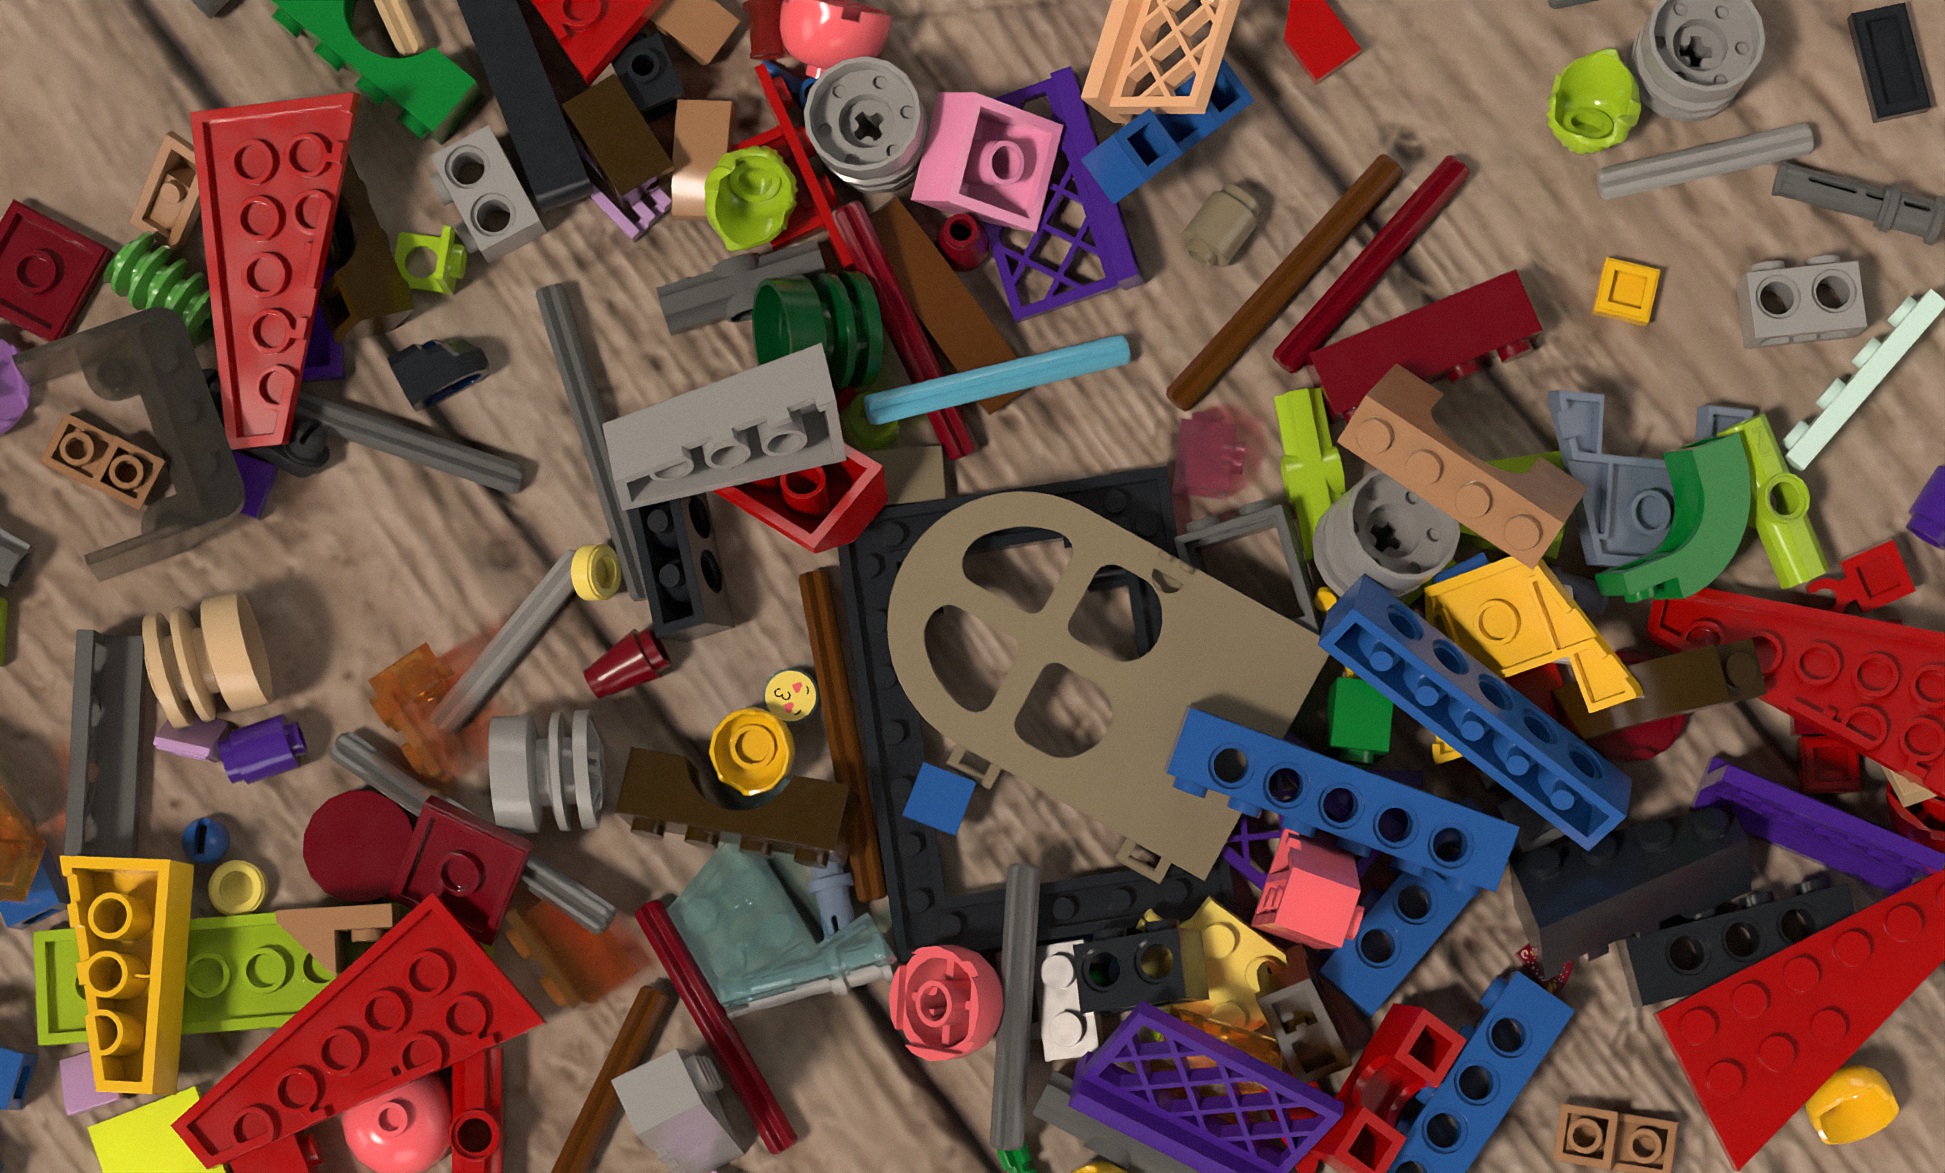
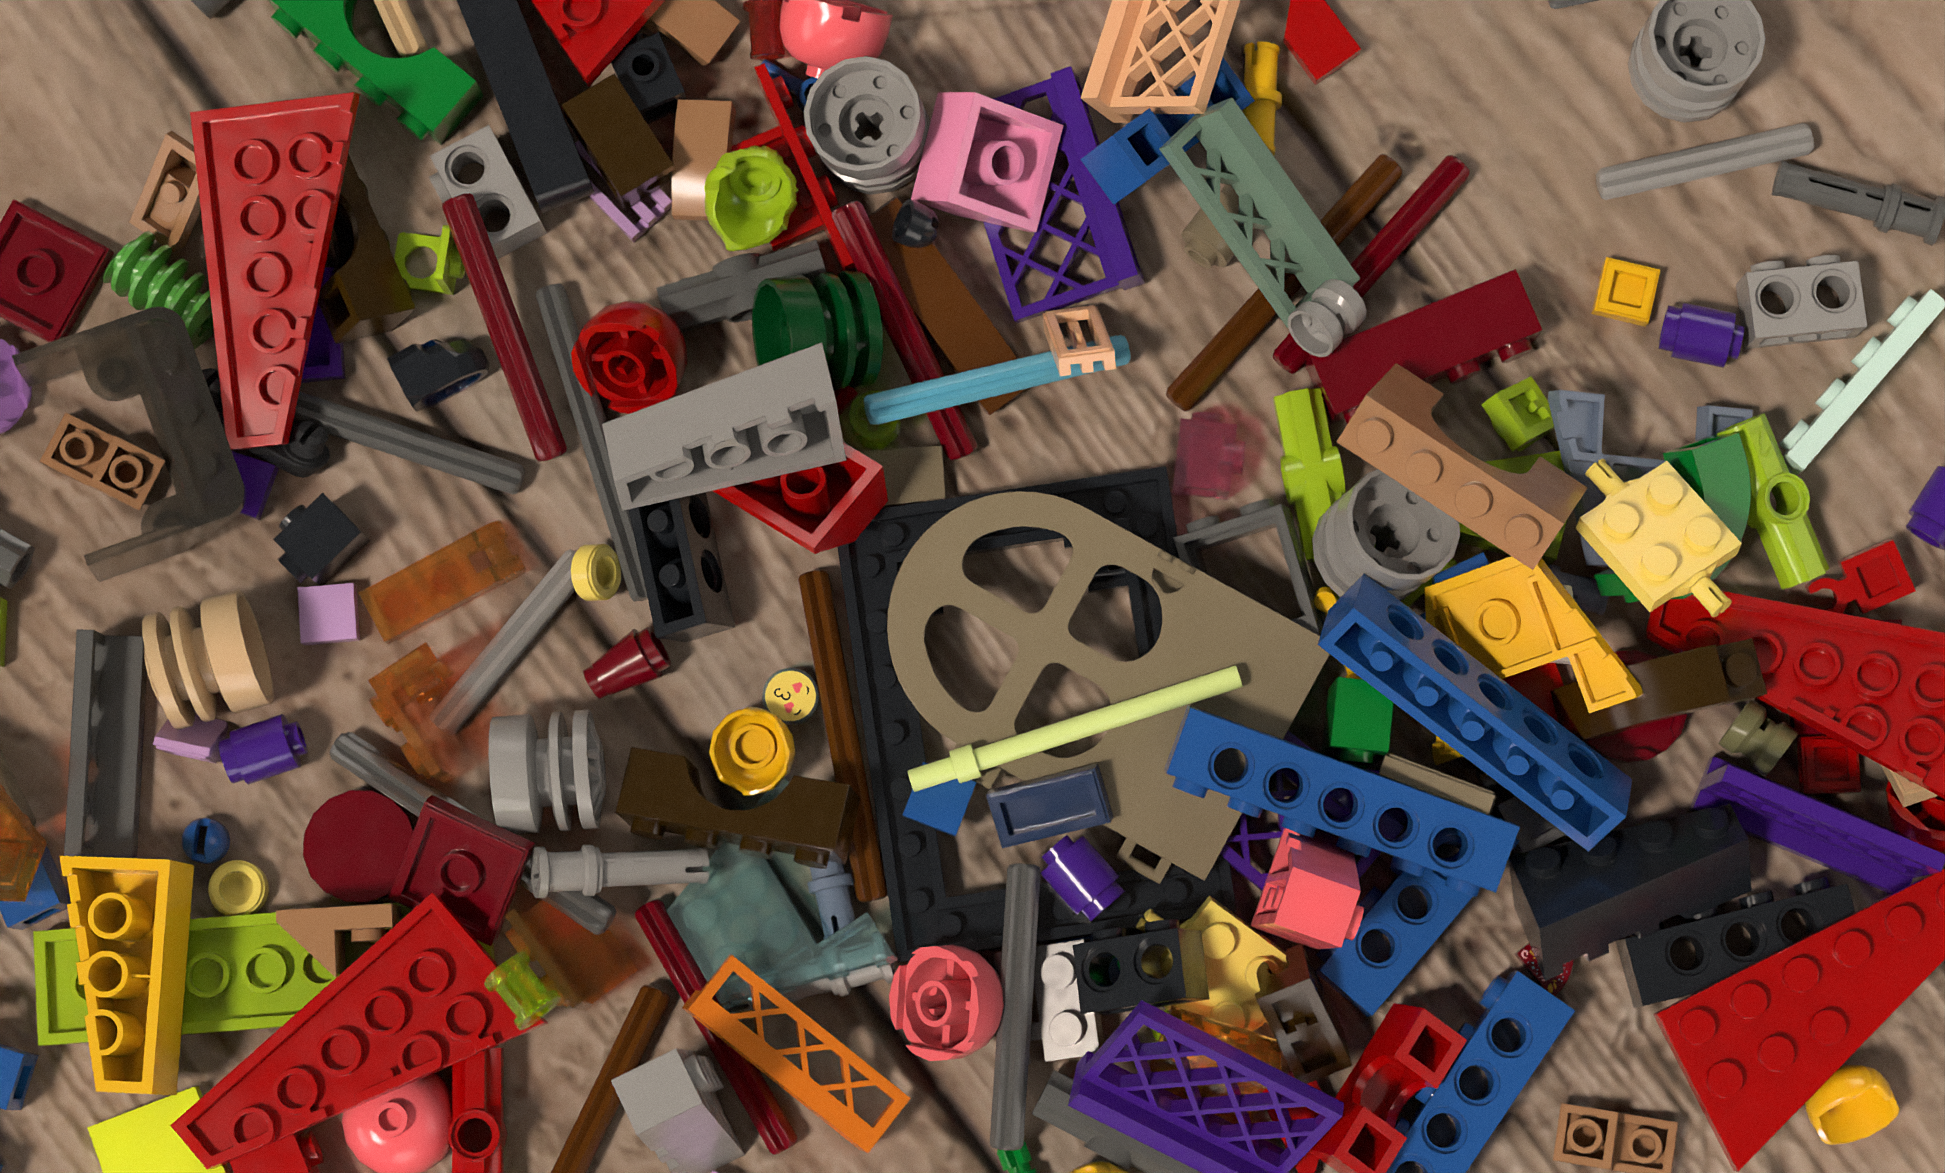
(80, 1089): lavender slope -> none
(318, 540): none -> black brick
(328, 614): none -> lavender tile
(440, 582): none -> clear orange plate
(504, 327): none -> dark red axle
(522, 990): none -> clear neon green bush
(591, 870): none -> light grey pin
(630, 356): none -> red cylinder
(785, 1073): none -> orange fence
(915, 225): none -> black hinge
(965, 254): dark red cone -> none
(968, 763): none -> yellowish green bar
(1050, 805): none -> dark blue tile
(1080, 353): none -> light nougat tile
(1081, 876): none -> dark purple brick
(1261, 83): none -> yellow pin
(1265, 203): none -> sand green fence
(1329, 315): none -> light grey wheel
(1438, 783): none -> dark tan tile
(1520, 414): none -> lime bracket
(1593, 103): lime hair -> none
(1658, 536): none -> light yellow plate
(1701, 334): none -> dark purple brick
(1758, 738): none -> olive wheel
(1889, 62): black tile -> none

